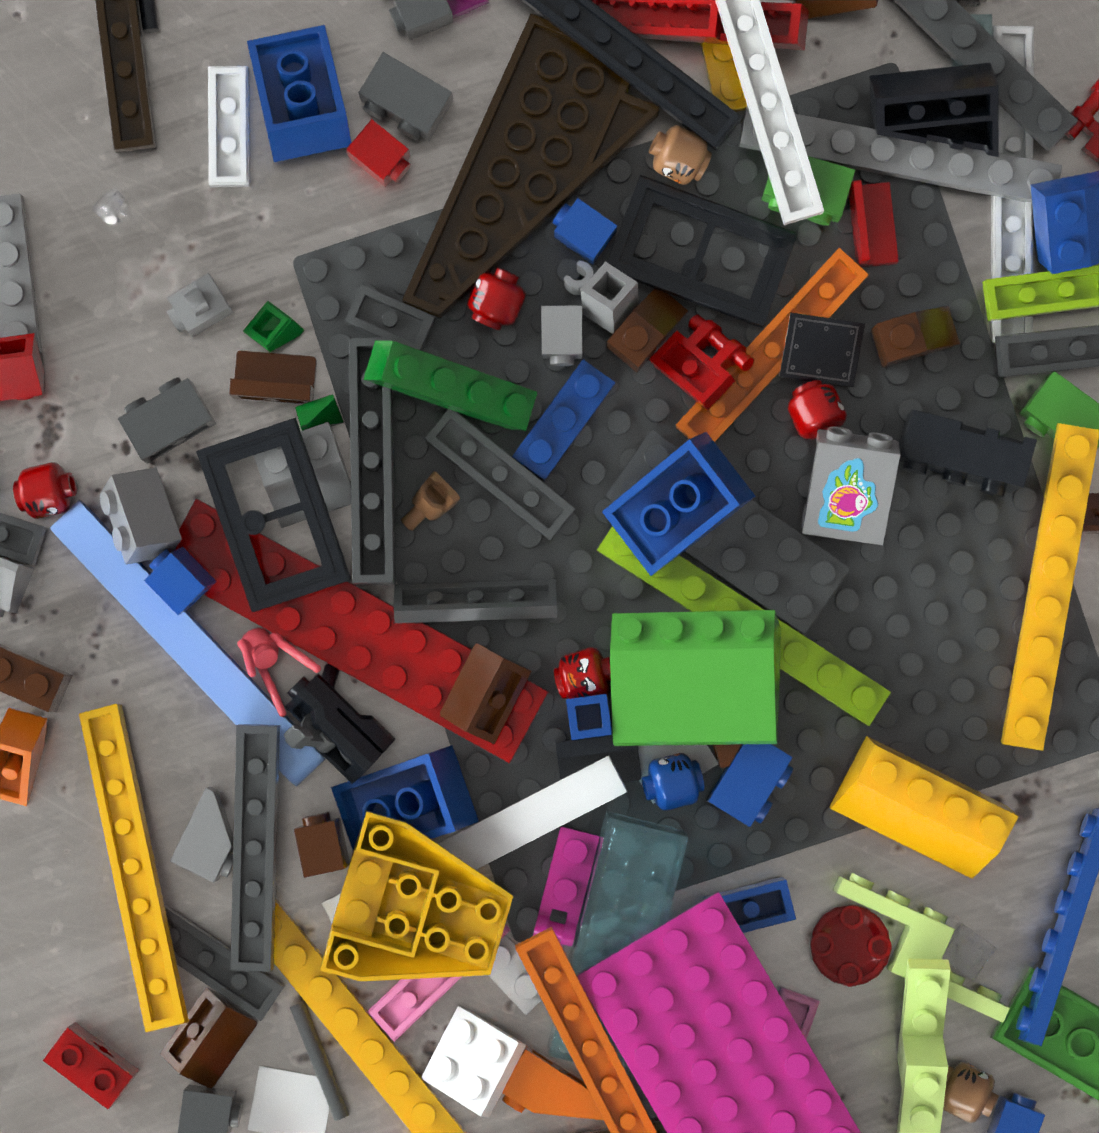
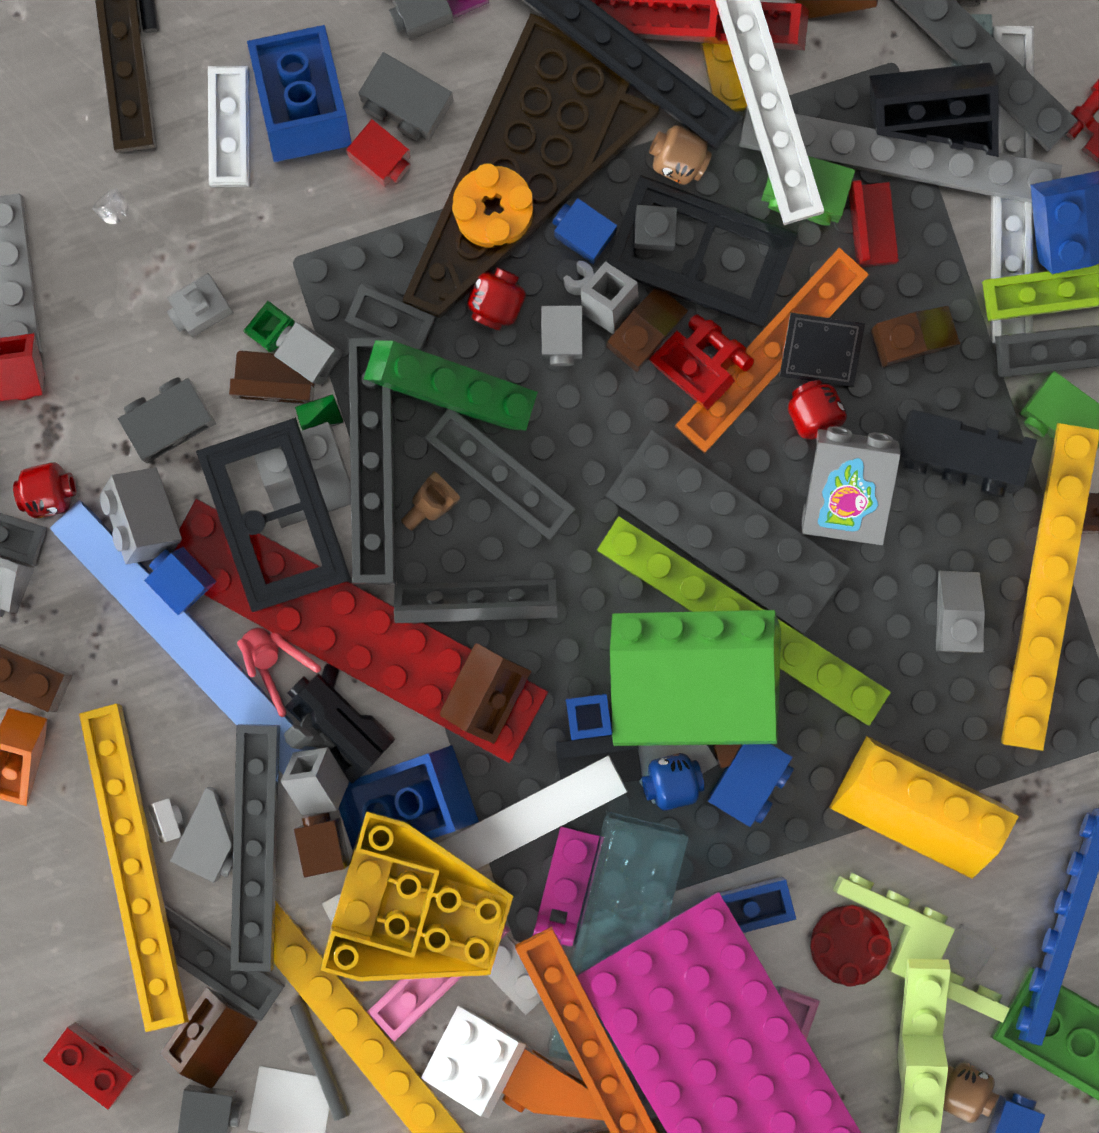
(166, 820): none -> white plate
(307, 352): none -> light grey brick
(314, 781): none -> light grey brick
(491, 183): none -> light orange plate
(563, 420): blue plate -> none
(583, 674): red head -> none
(655, 227): none -> dark grey plate
(678, 503): blue slope -> none
(960, 612): none -> light grey slope

